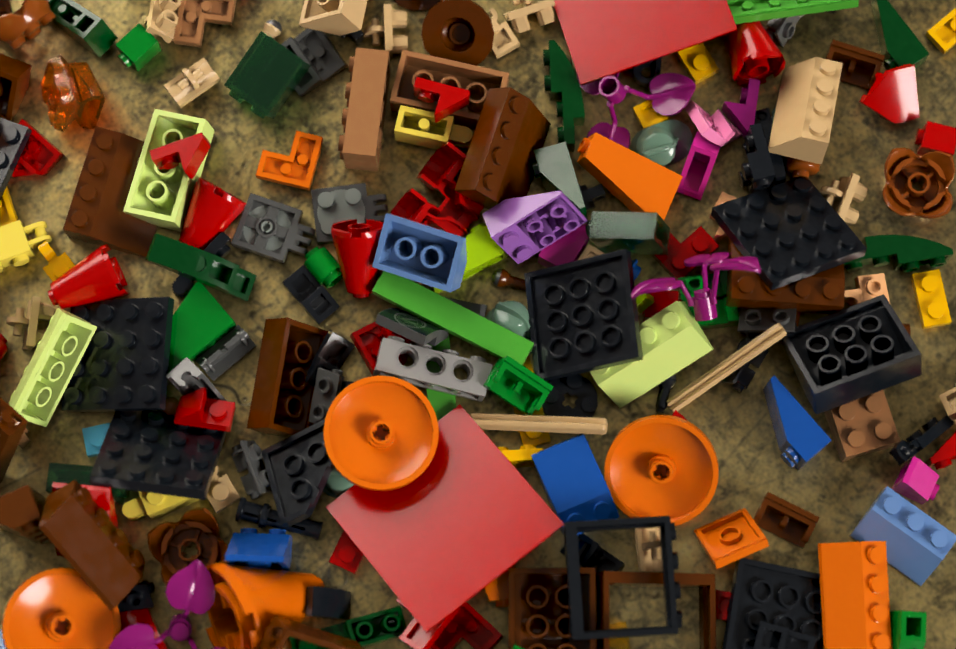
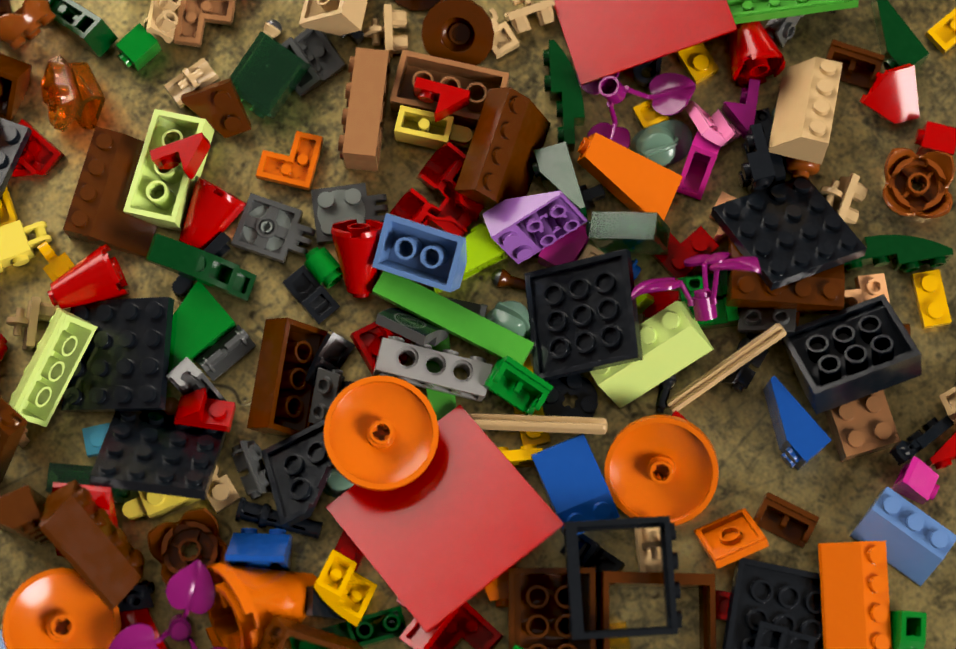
(220, 107): none -> reddish brown wing
(343, 588): none -> yellow slope

